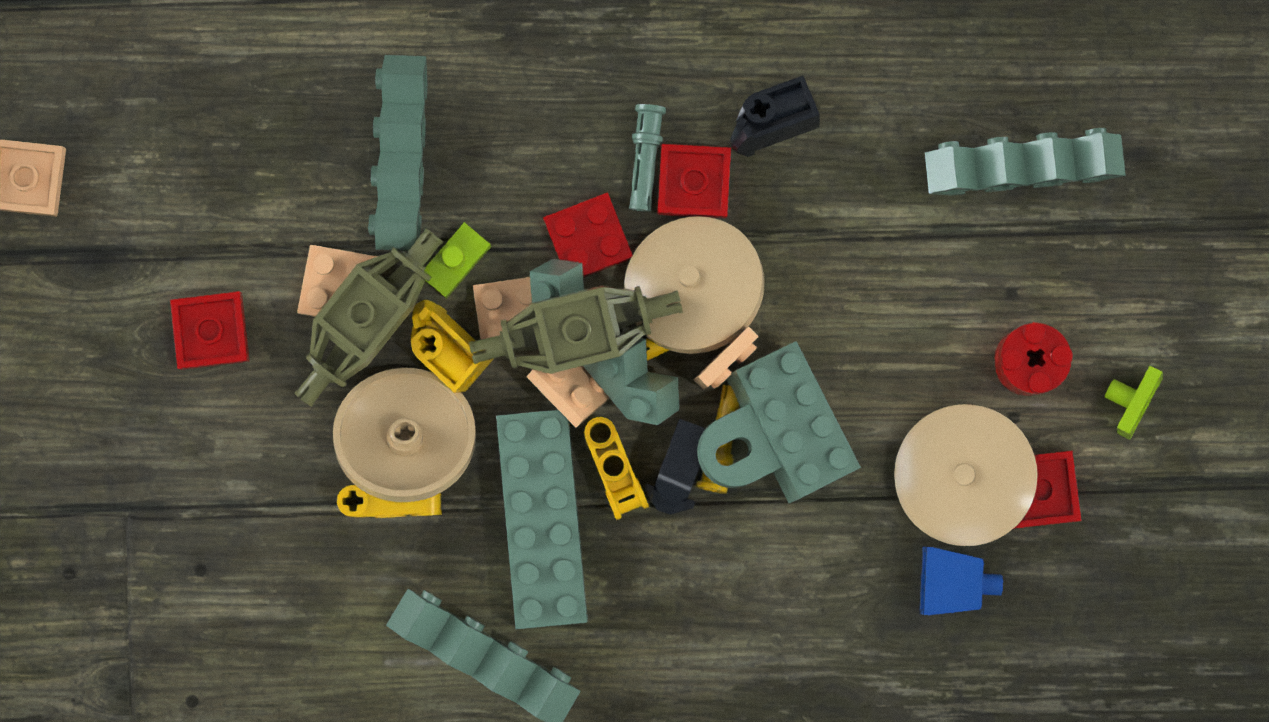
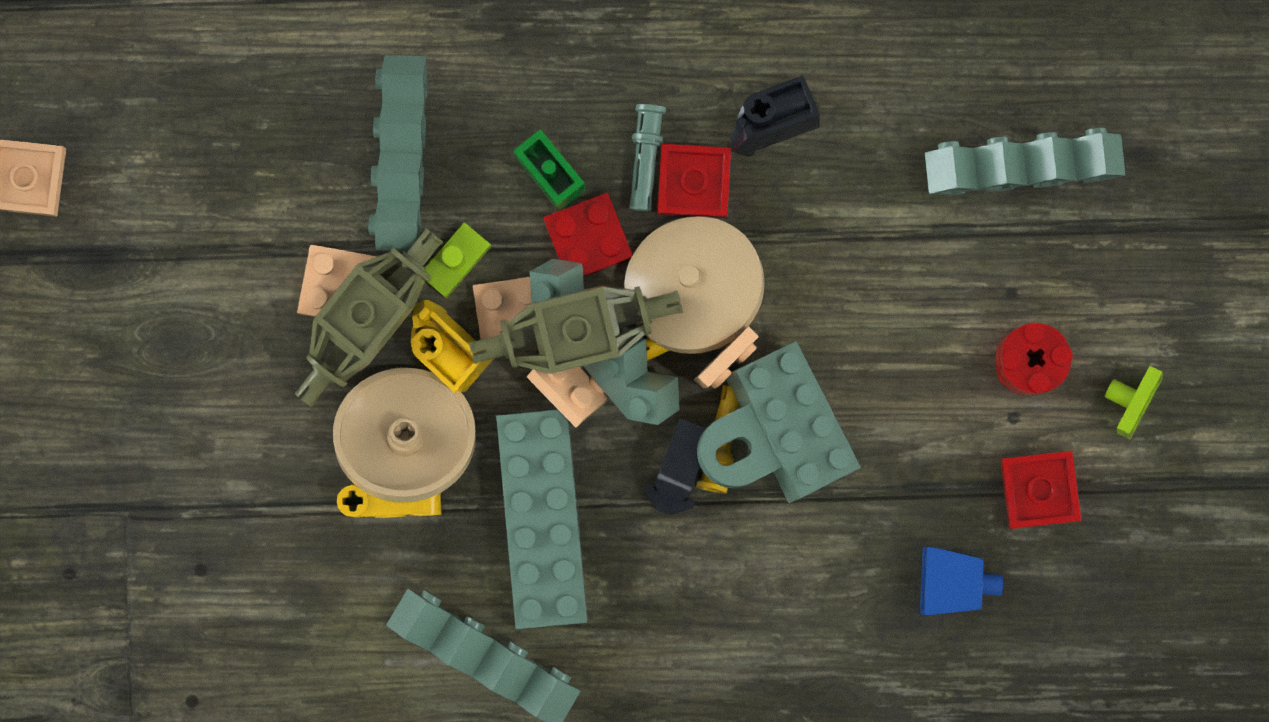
(209, 330): red plate -> none
(549, 170): none -> green brick
(616, 486): yellow piece -> none
(965, 475): tan dish -> none

